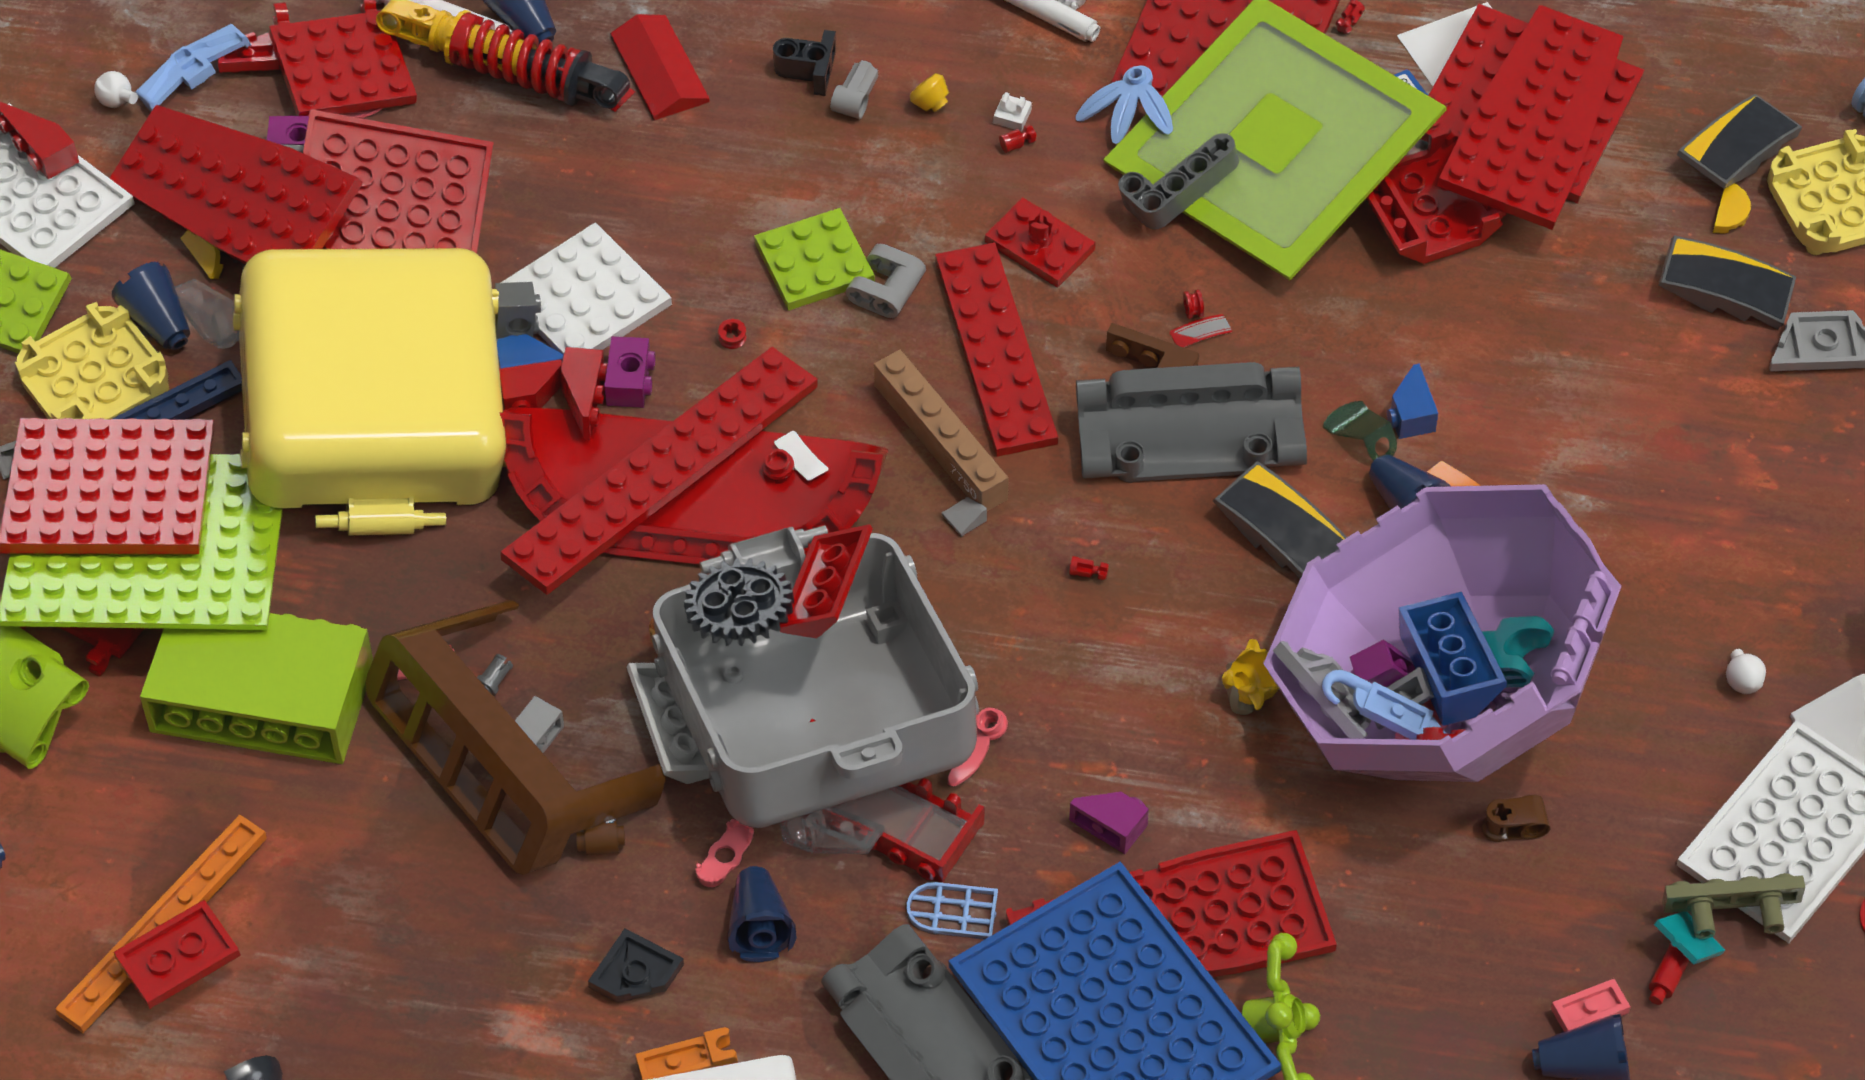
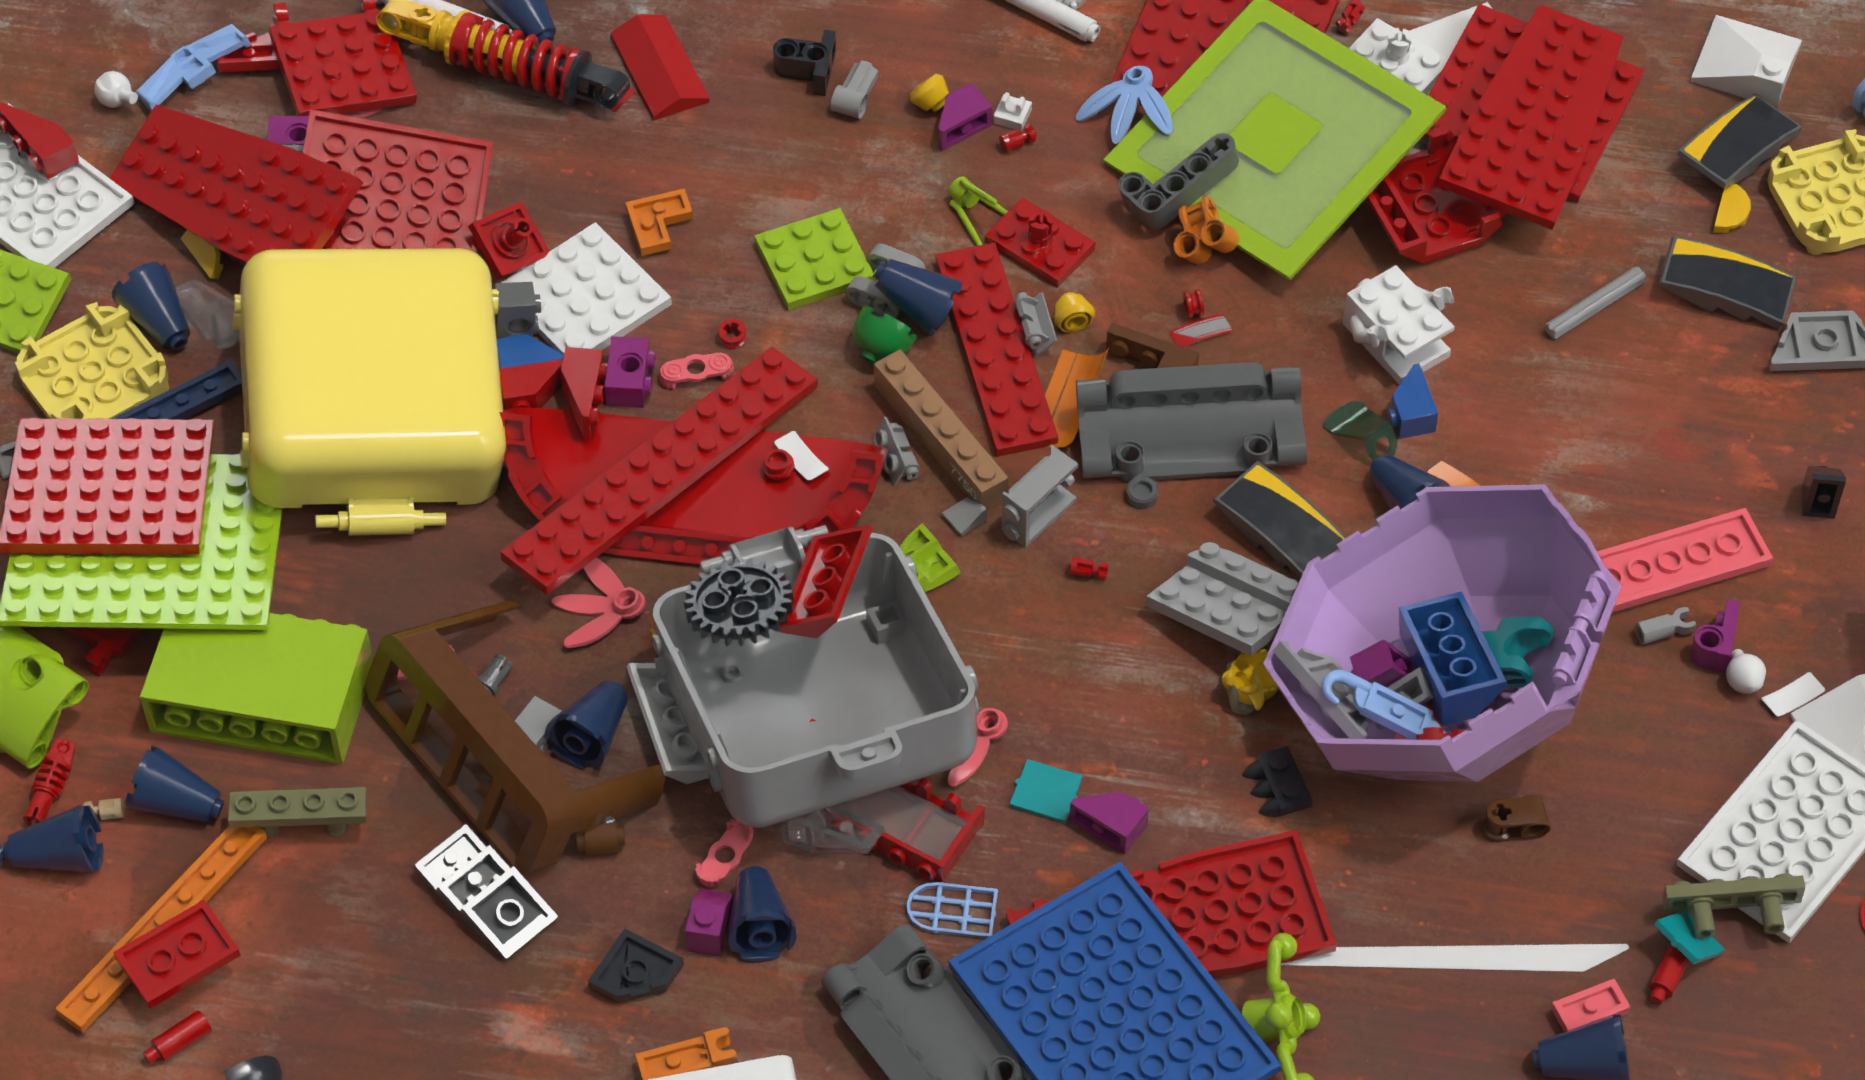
(50, 779): none -> red hinge
(58, 843): none -> dark blue cone
(108, 808): none -> tan piece
(172, 789): none -> dark blue cone
(178, 1037): none -> red cylinder
(298, 808): none -> olive plate
(485, 892): none -> slope
(509, 240): none -> red plate
(588, 726): none -> dark blue cone
(617, 604): none -> coral plant
(651, 215): none -> orange plate
(676, 370): none -> coral piece
(708, 921): none -> magenta slope
(880, 335): none -> green cylinder
(897, 463): none -> light grey hinge
(917, 292): none -> dark blue cone
(931, 561): none -> lime brick
(963, 115): none -> magenta slope
(967, 195): none -> lime plant
(1035, 322): none -> light grey hinge
(1038, 498): none -> light grey window
(1045, 791): none -> teal piece
(1066, 414): none -> orange sticker
(1073, 313): none -> yellow cone
(1142, 492): none -> dark grey tile
(1202, 227): none -> orange piece
(1226, 598): none -> light grey plate
(1280, 783): none -> black plate
(1399, 322): none -> white torso
(1400, 55): none -> white plate
(1485, 957): none -> white sticker
(1595, 302): none -> light grey axle
(1664, 626): none -> light grey bar
(1686, 558): none -> coral plate
(1718, 637): none -> magenta plate
(1746, 60): none -> white slope
(1794, 694): none -> white sticker
(1822, 491): none -> black slope

